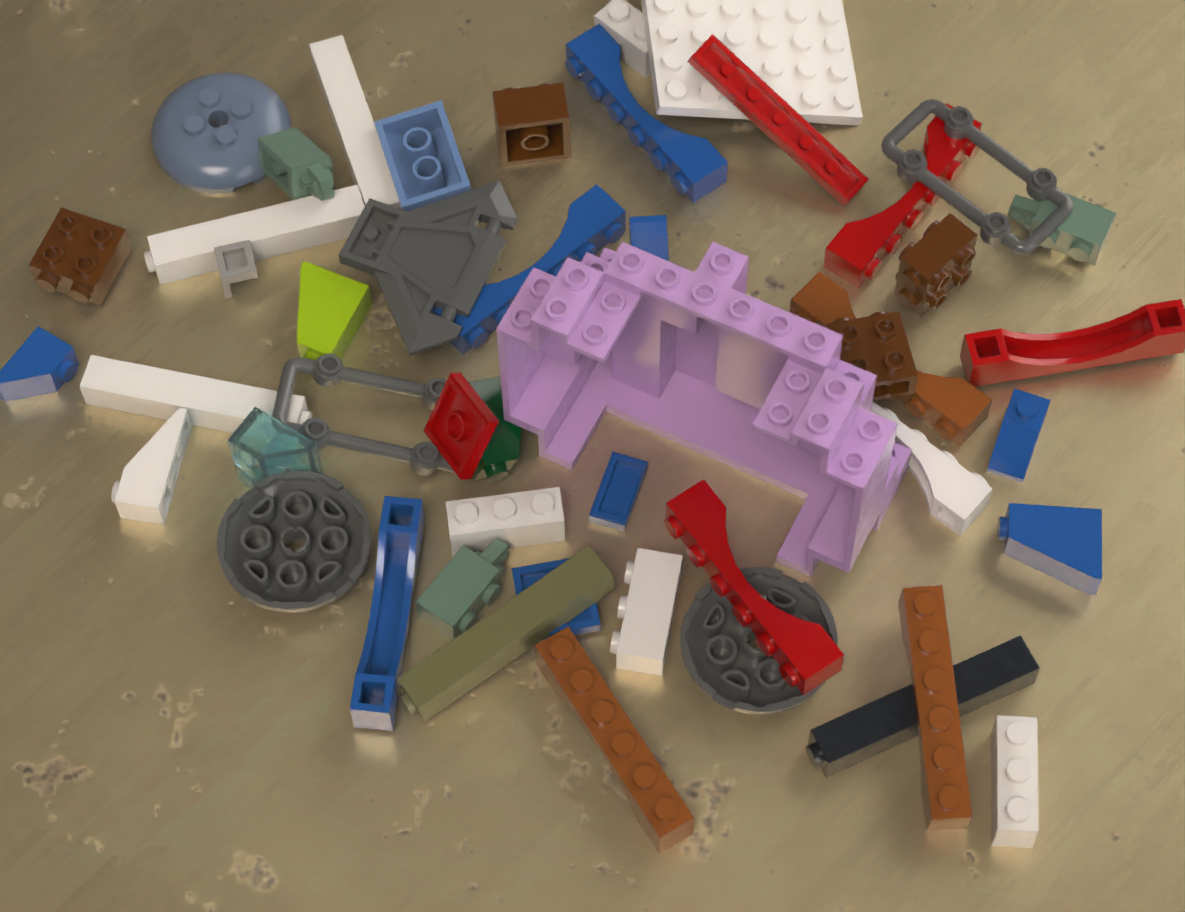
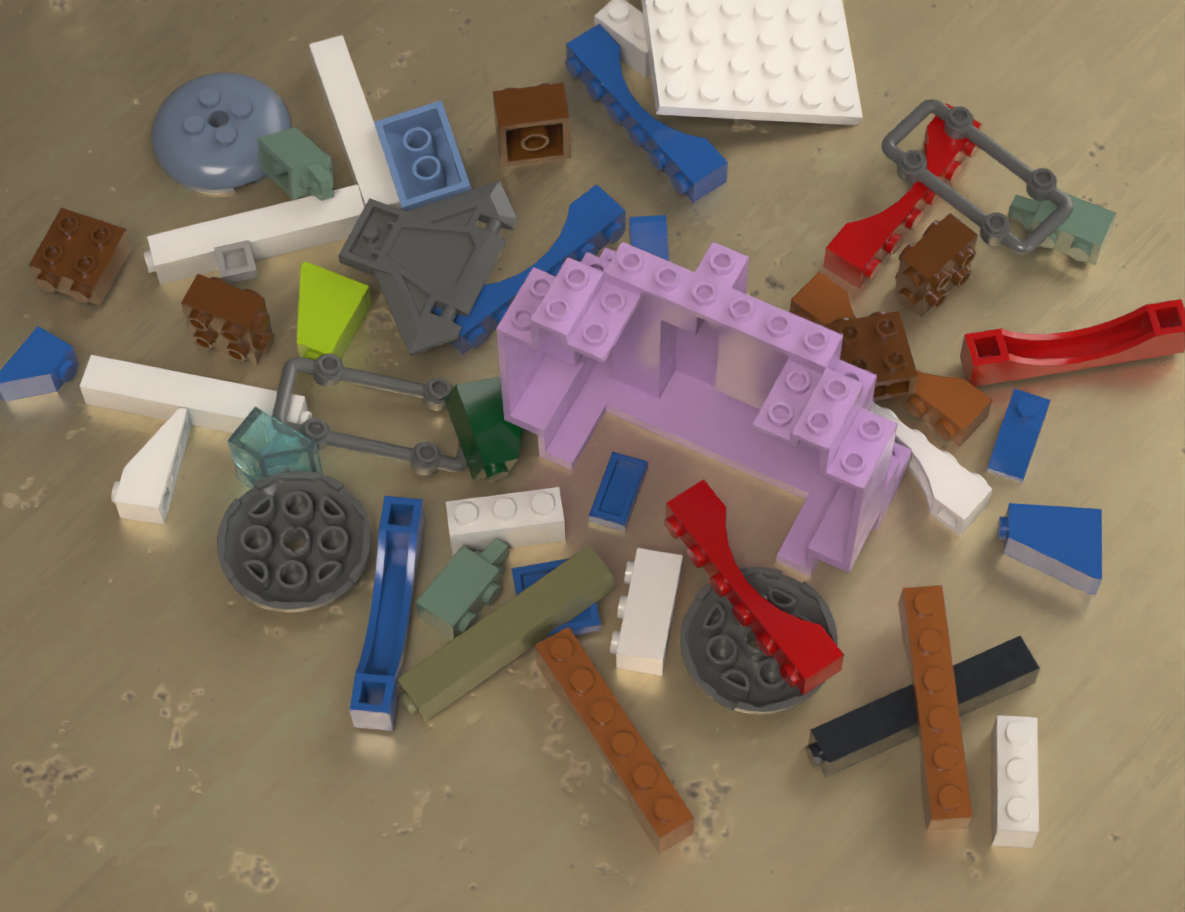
(227, 319): none -> reddish brown brick
(461, 426): red tile -> none
(778, 120): red tile -> none

